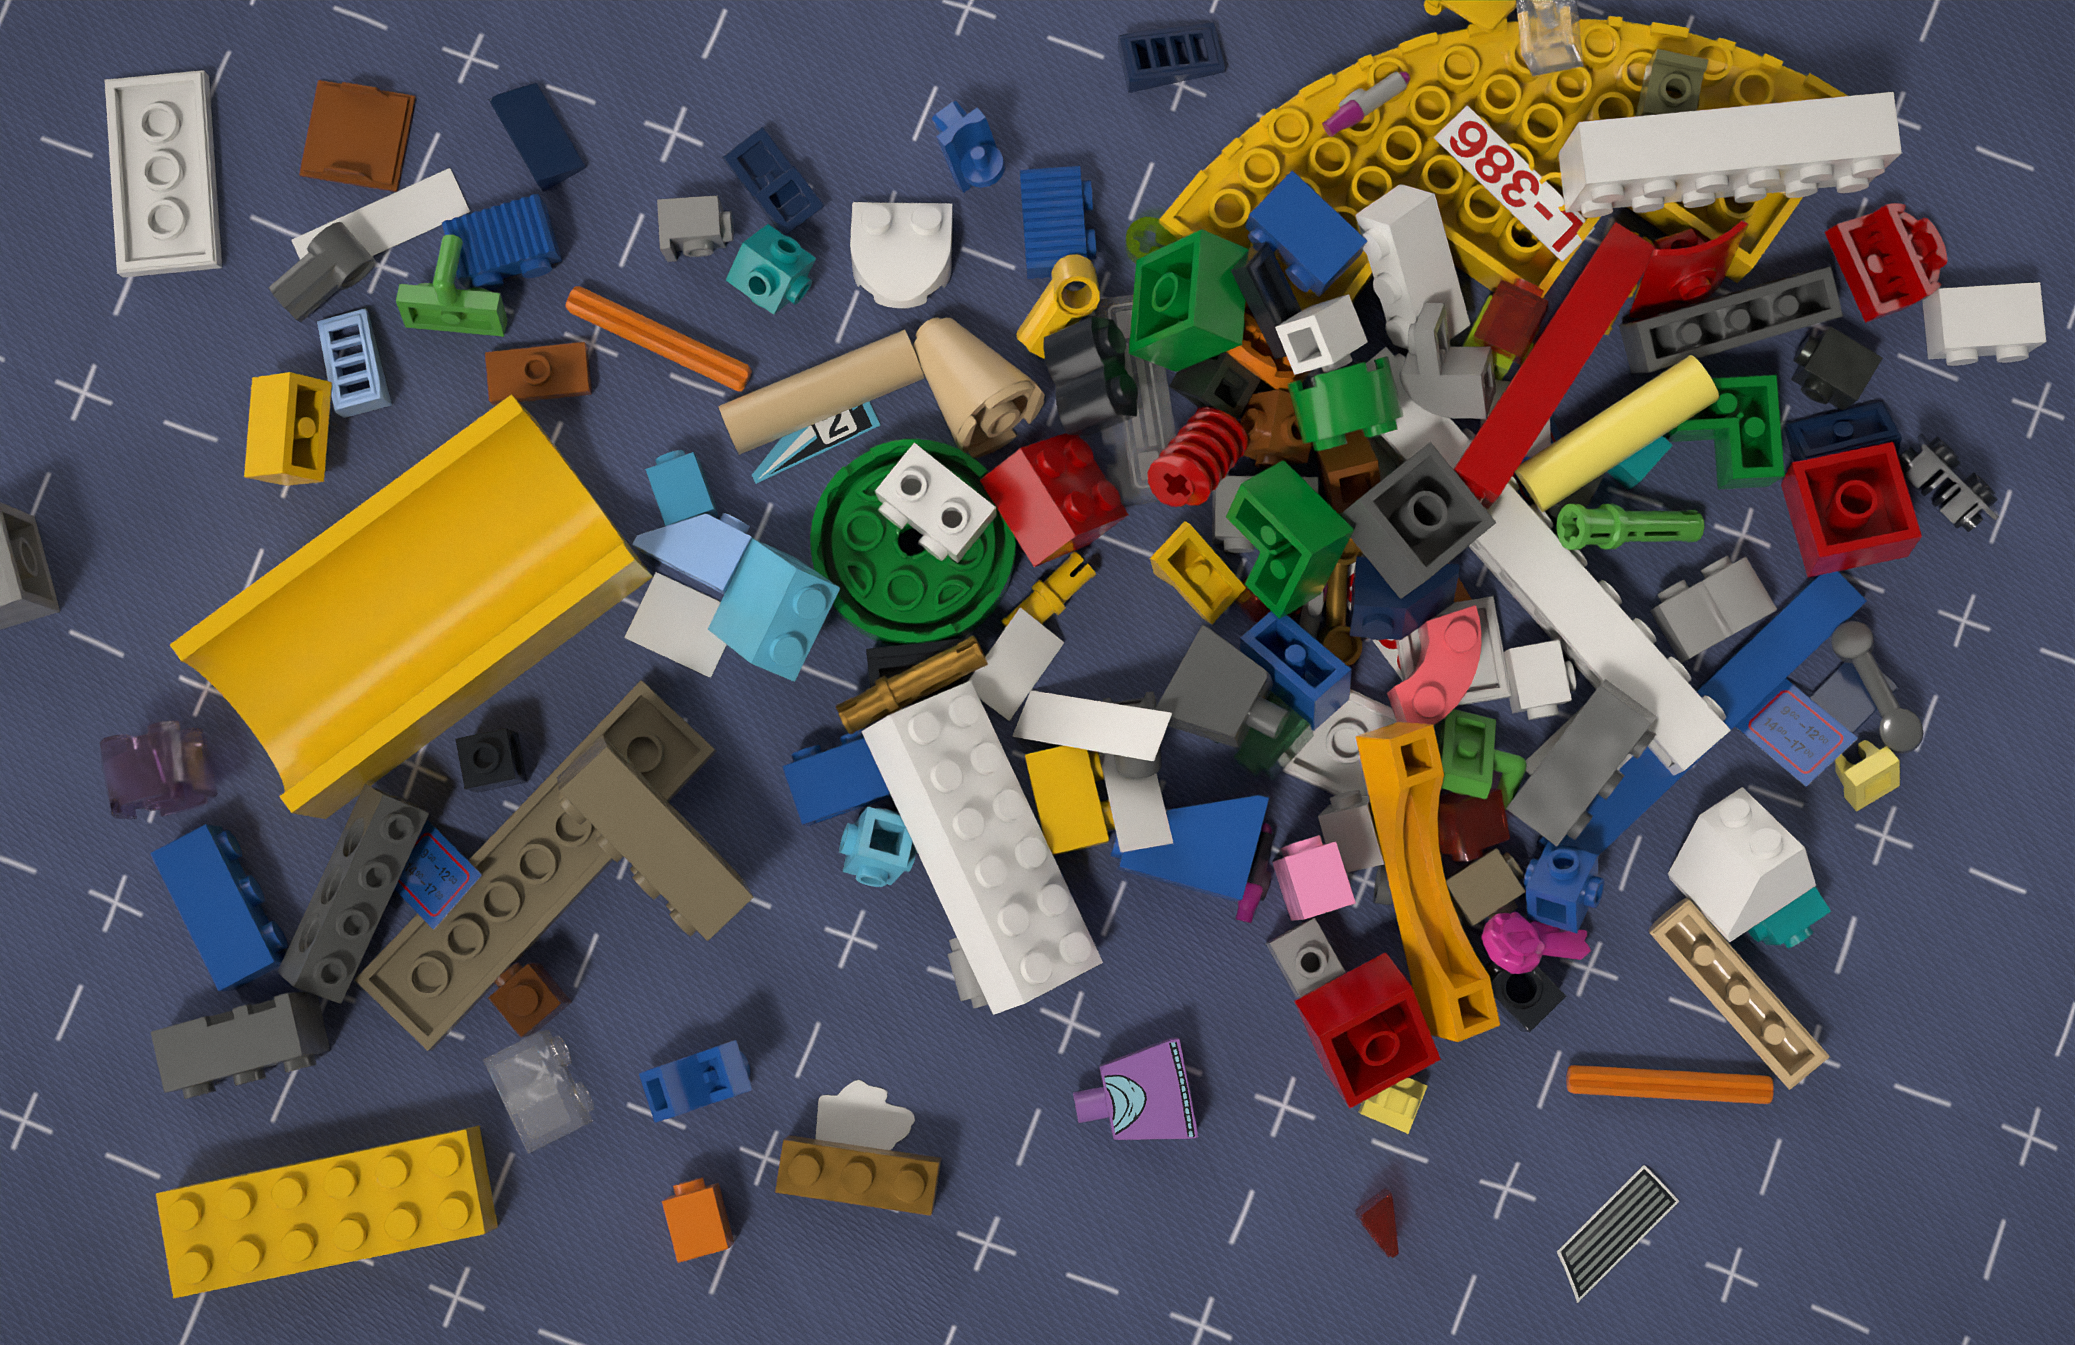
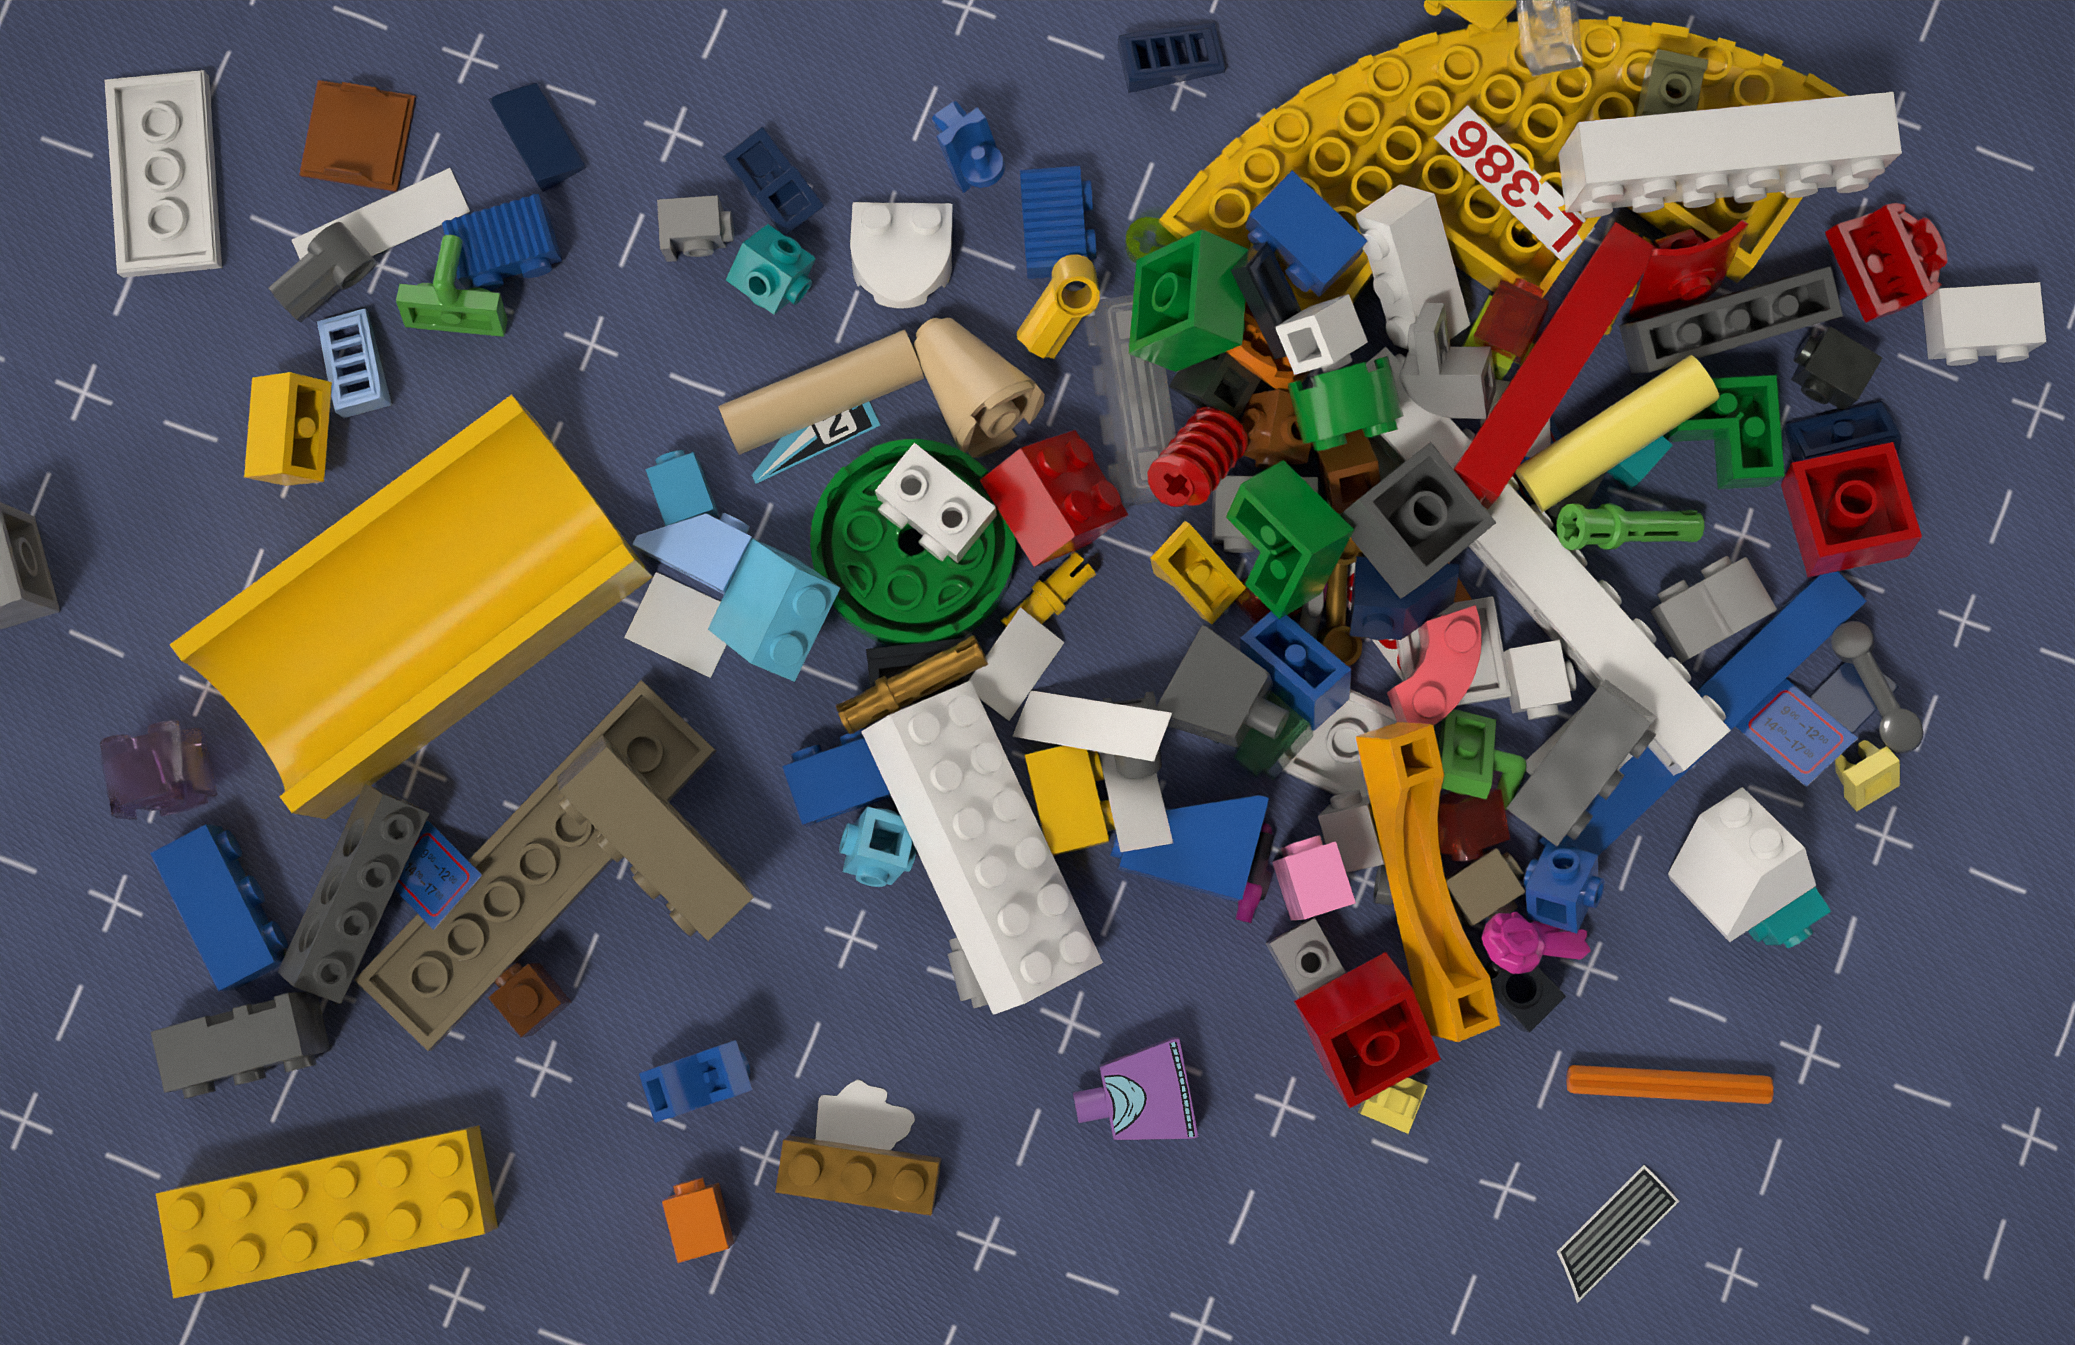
(491, 760): black brick -> none
(538, 372): dark orange plate -> none
(540, 1089): clear brick -> none
(658, 338): orange axle -> none
(1090, 376): black brick -> none
(1362, 102): piece -> none
(1379, 1220): clear red slope -> none
(1738, 993): tan brick -> none
(1974, 492): black hinge -> none

